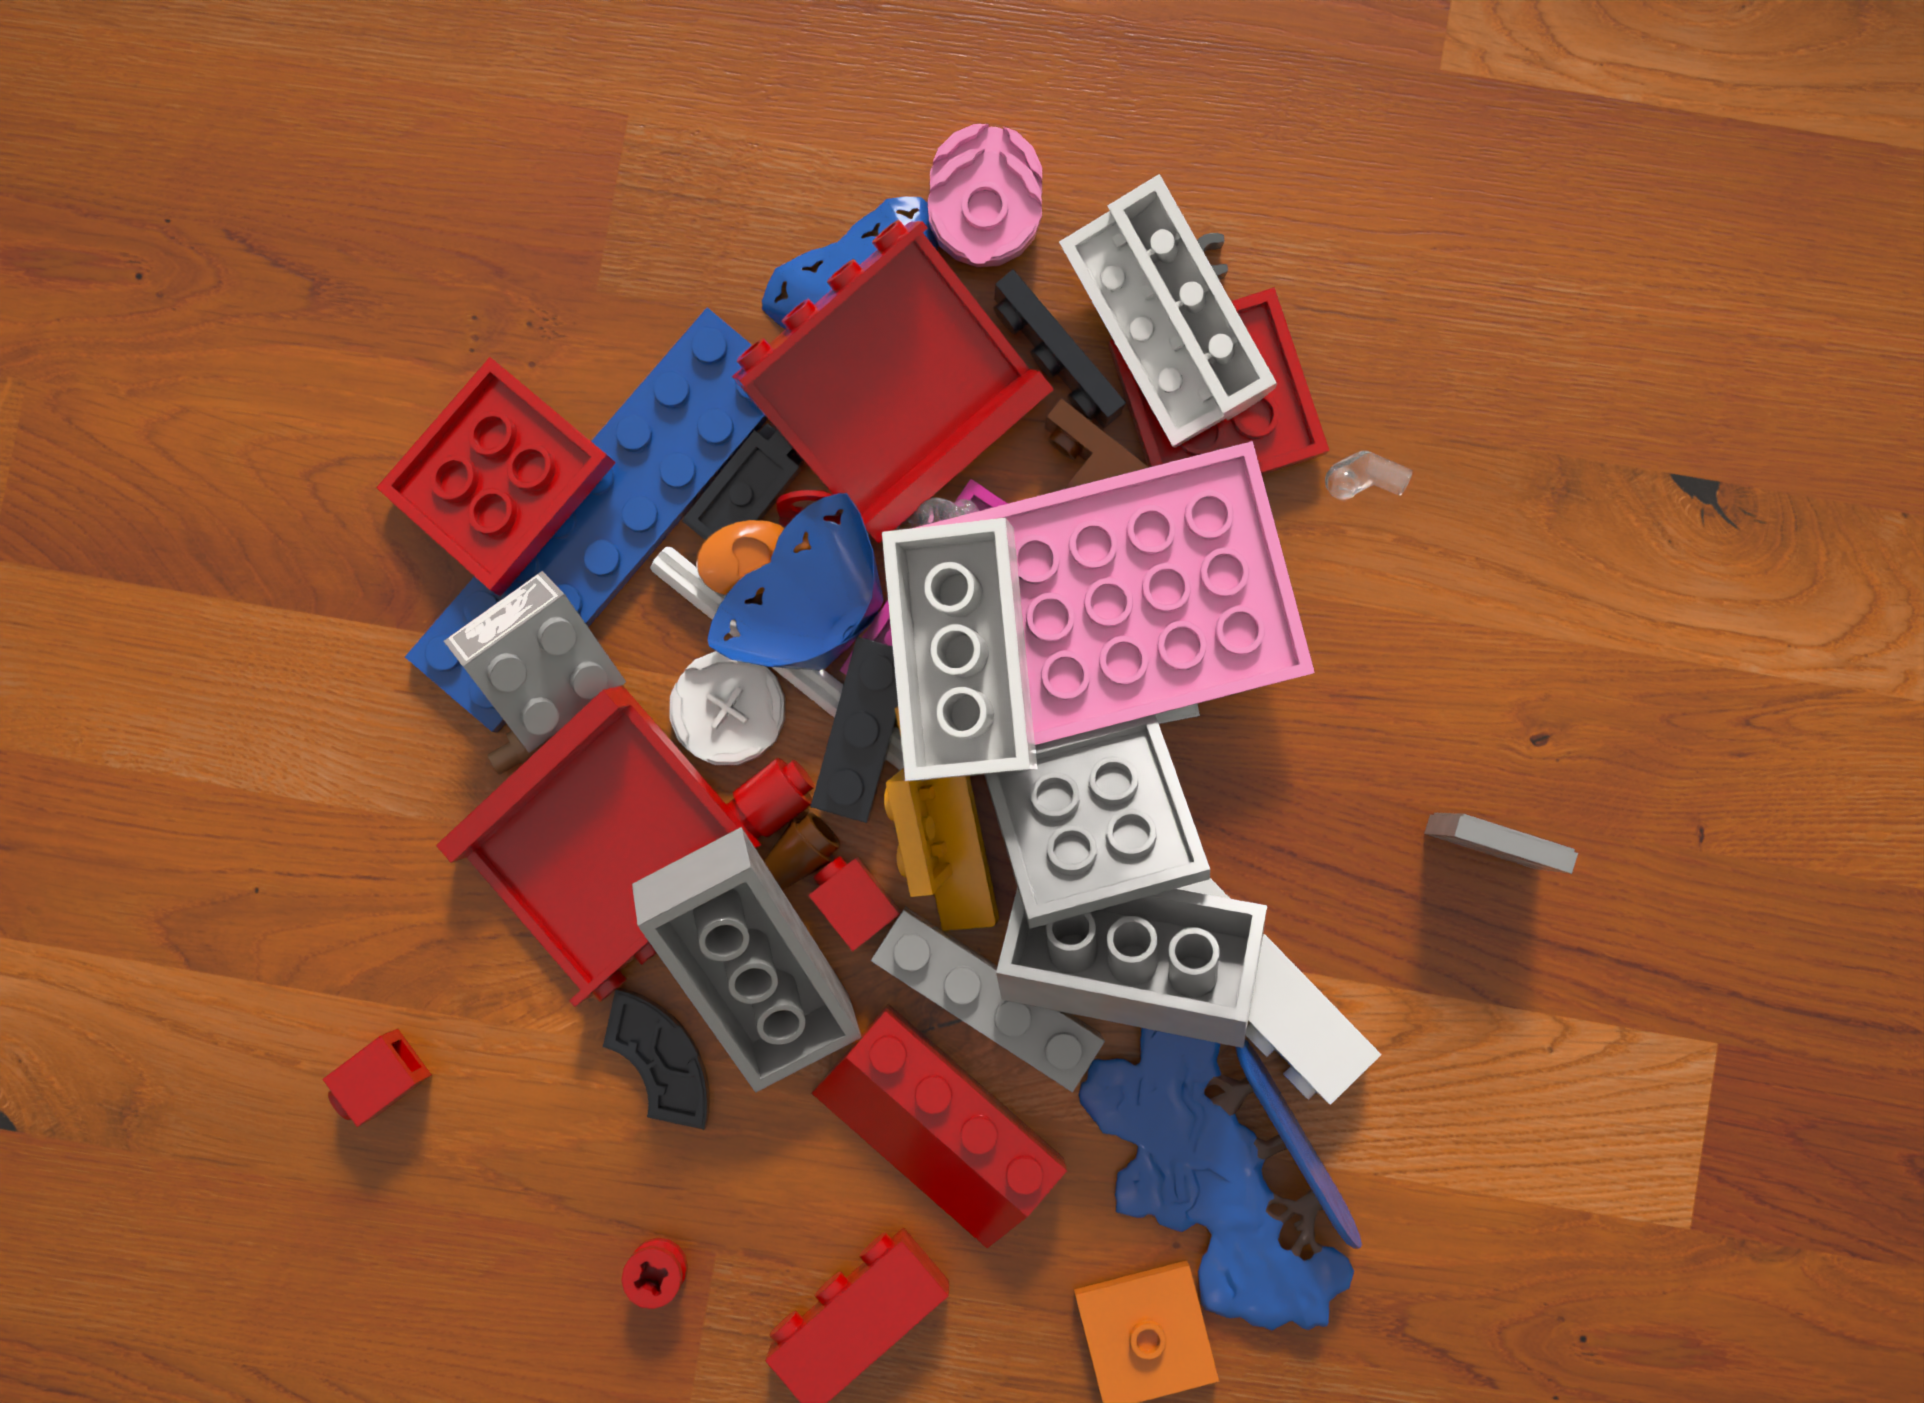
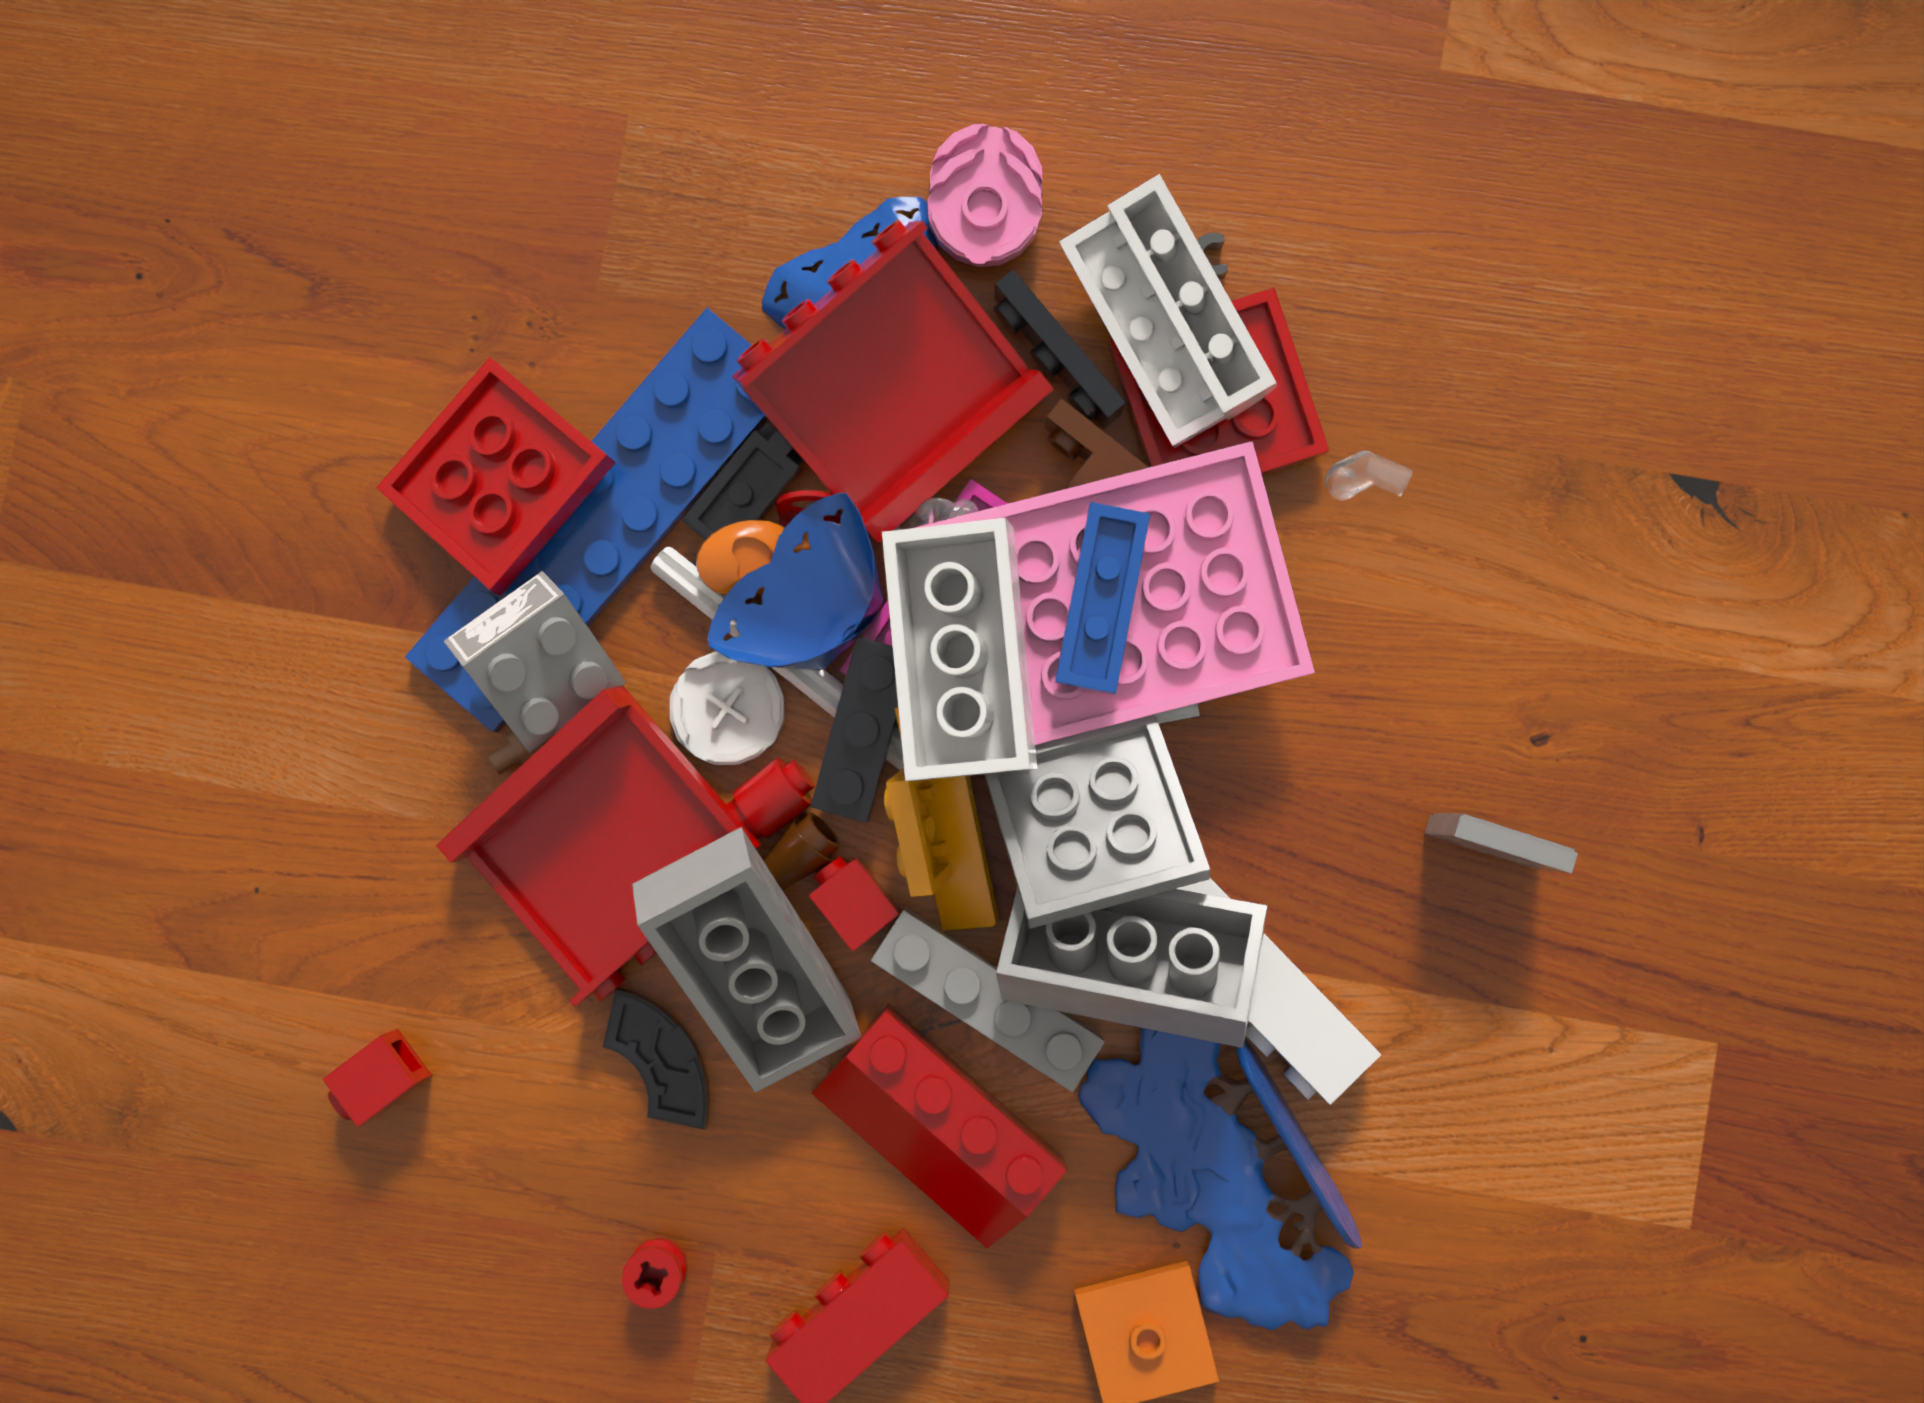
(1102, 598): none -> blue plate

